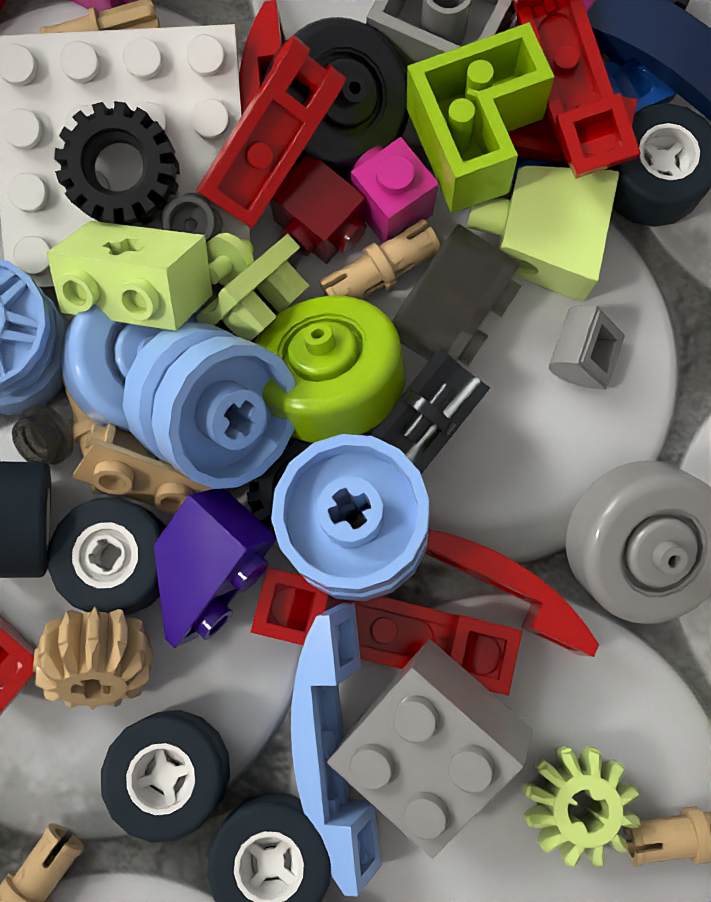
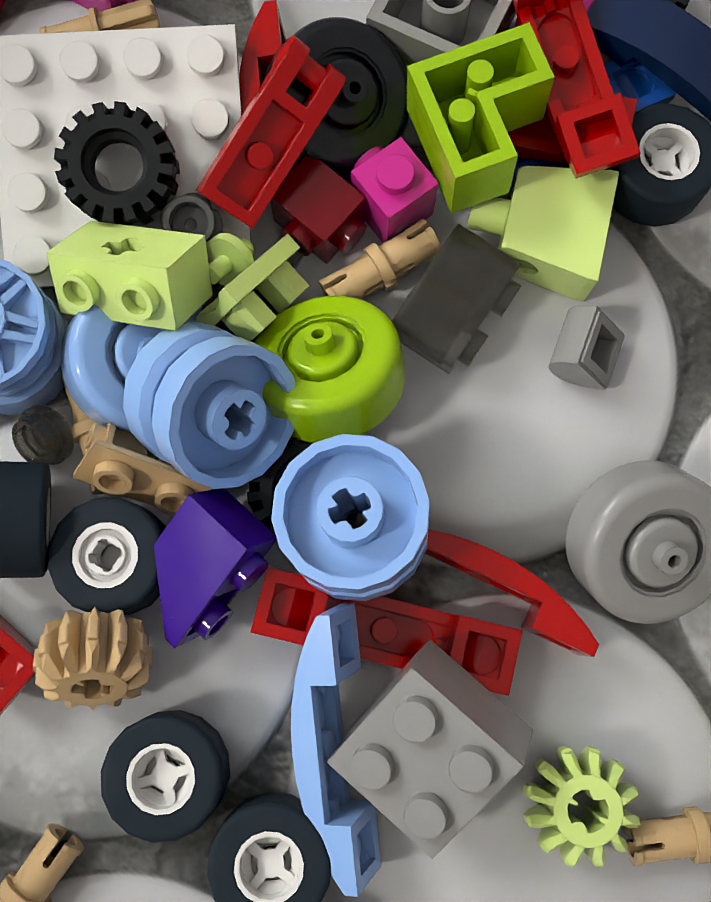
(431, 409): black hips -> none

